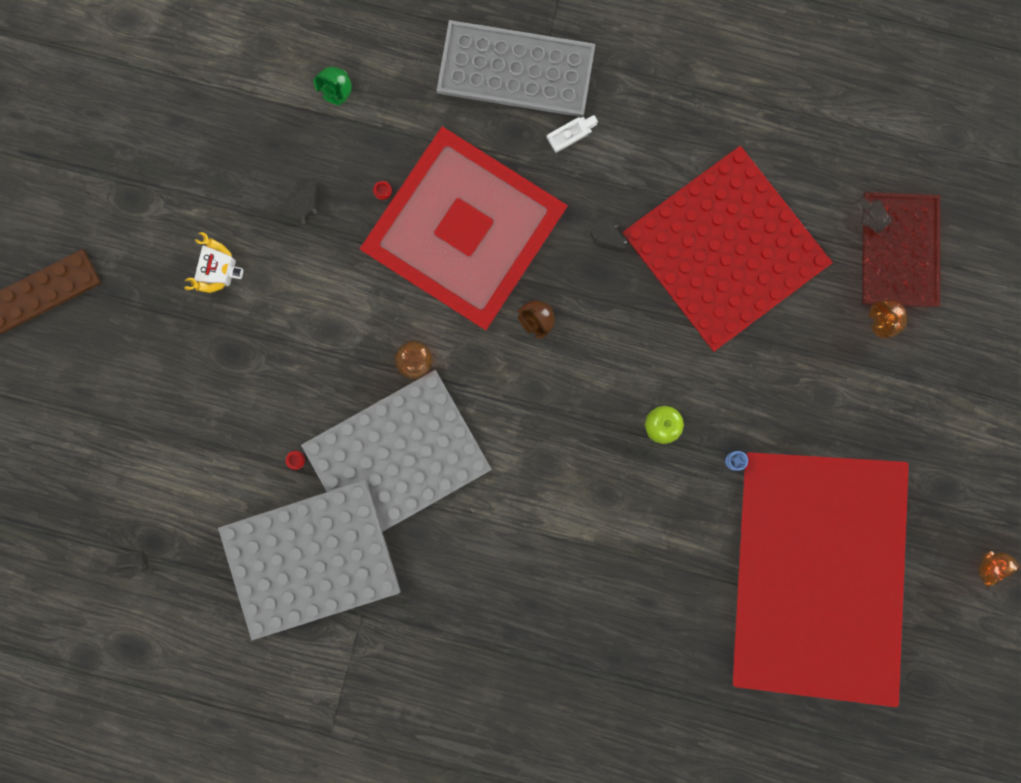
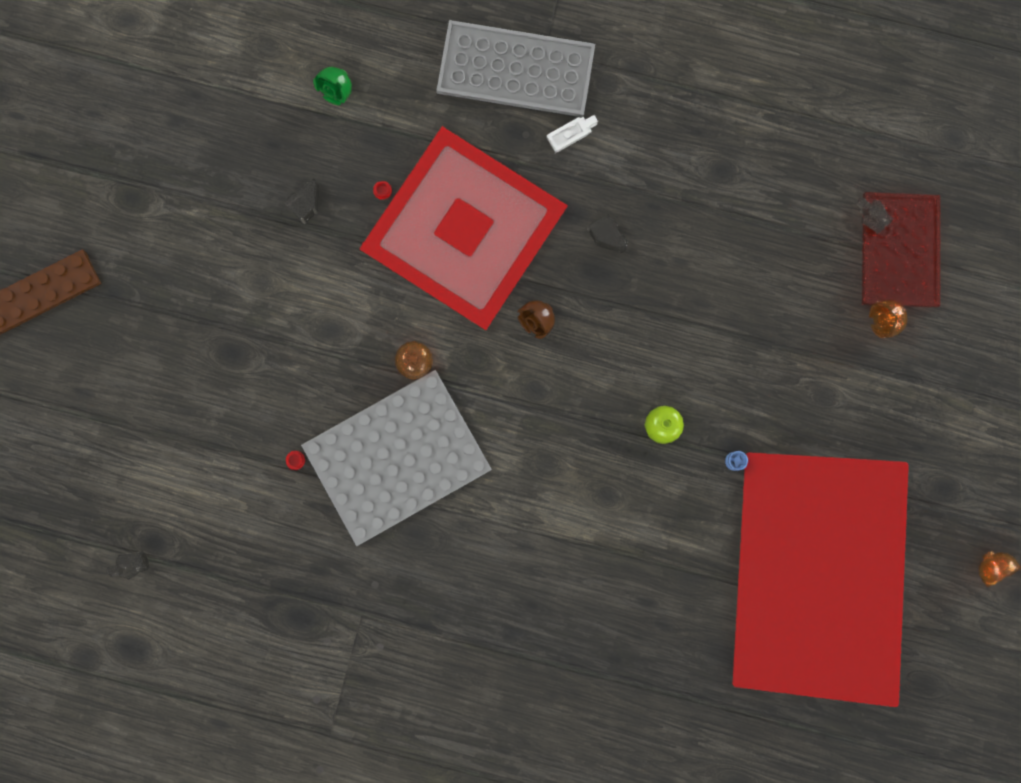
(214, 267): torso -> none
(309, 560): light grey plate -> none
(727, 248): red baseplate -> none

